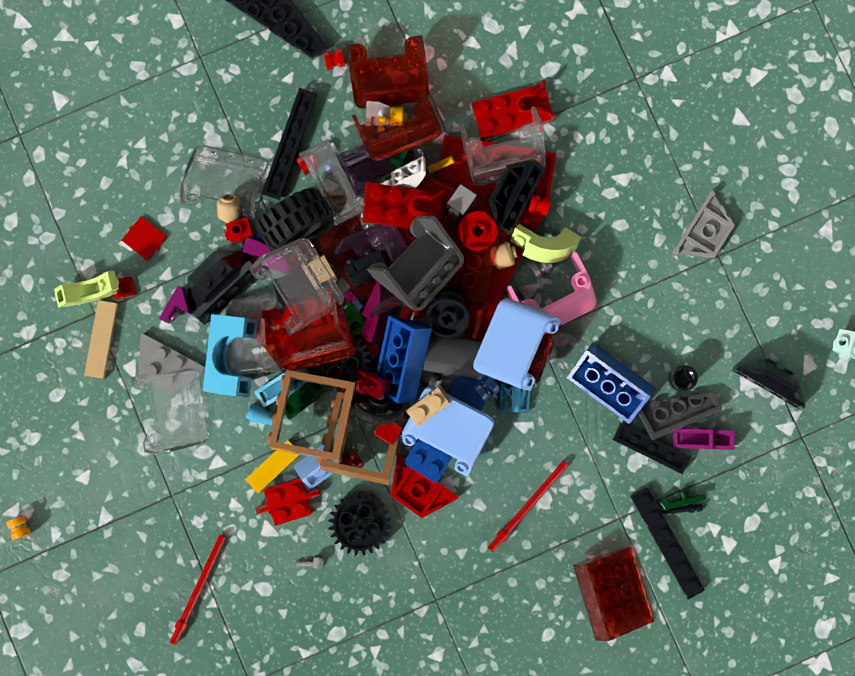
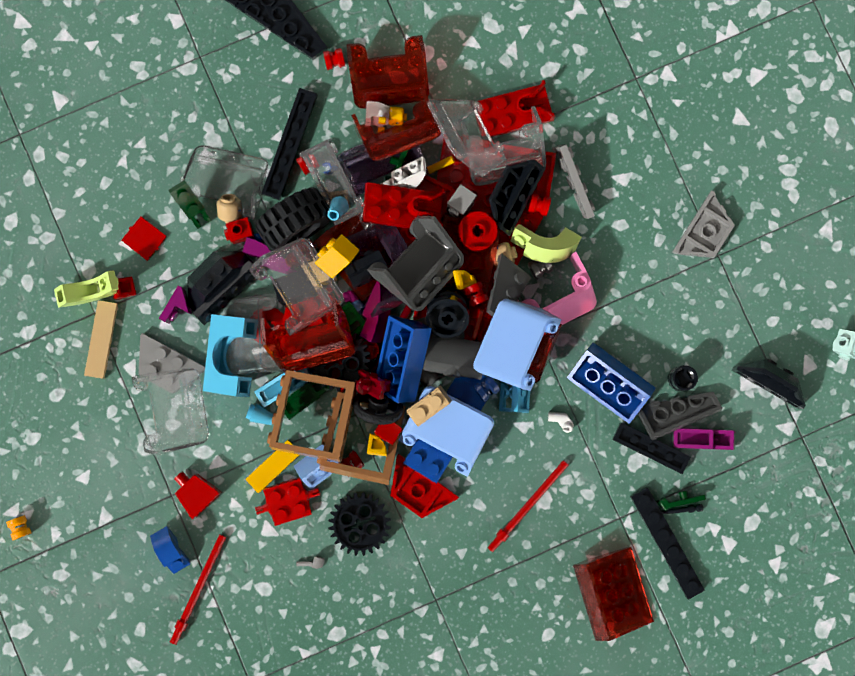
(168, 551): none -> blue brick
(189, 202): none -> dark green hinge
(195, 493): none -> red torso
(336, 255): none -> yellow brick
(337, 208): none -> medium azure cone
(376, 446): none -> yellow tile
(463, 279): none -> yellow tile
(467, 134): none -> clear windscreen
(477, 298): none -> red wheel
(508, 283): none -> dark grey wing
(563, 419): none -> white arm
(566, 163): none -> light grey wing

